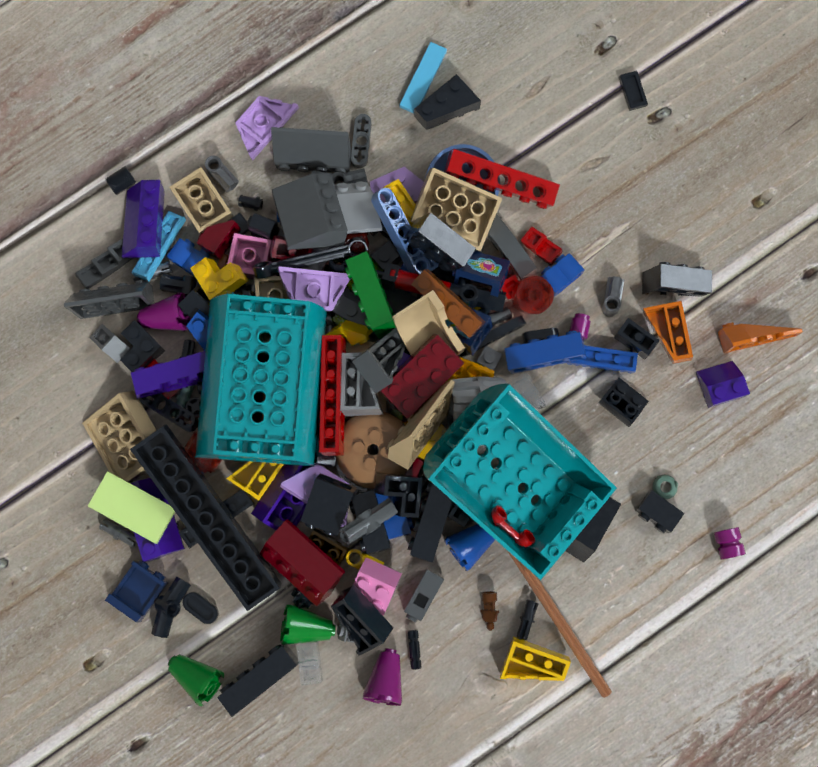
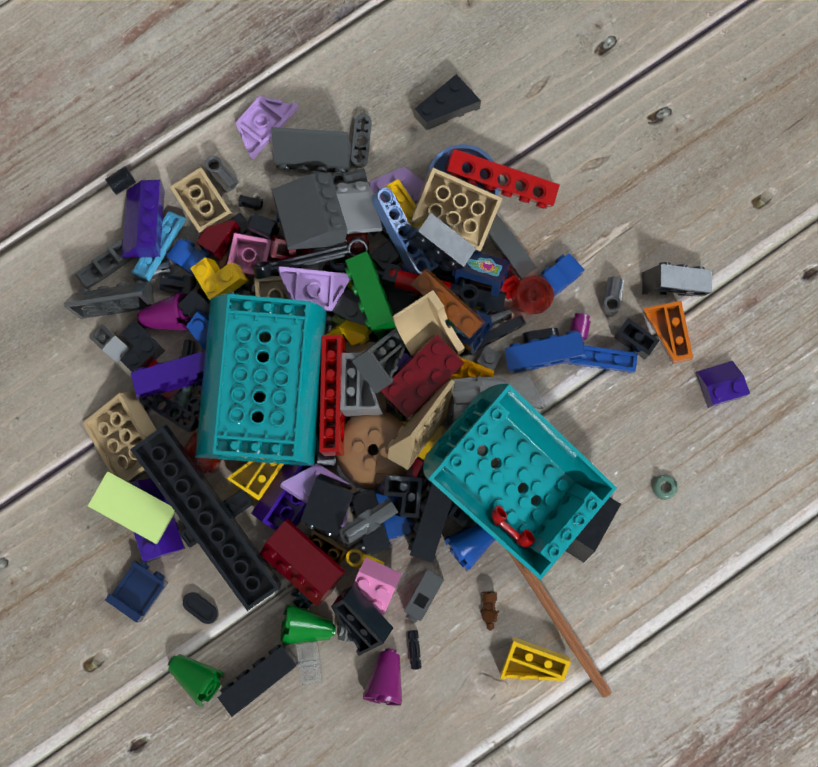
(118, 532): flat silver pin -> none
(169, 607): black piece -> none
(423, 77): medium azure tile -> none
(527, 619): black axle -> none
(541, 246): red slope -> none
(623, 402): black brick -> none
(633, 90): black tile -> none
(659, 512): black brick -> none
(729, 543): magenta wheel -> none
(746, 335): orange wedge -> none

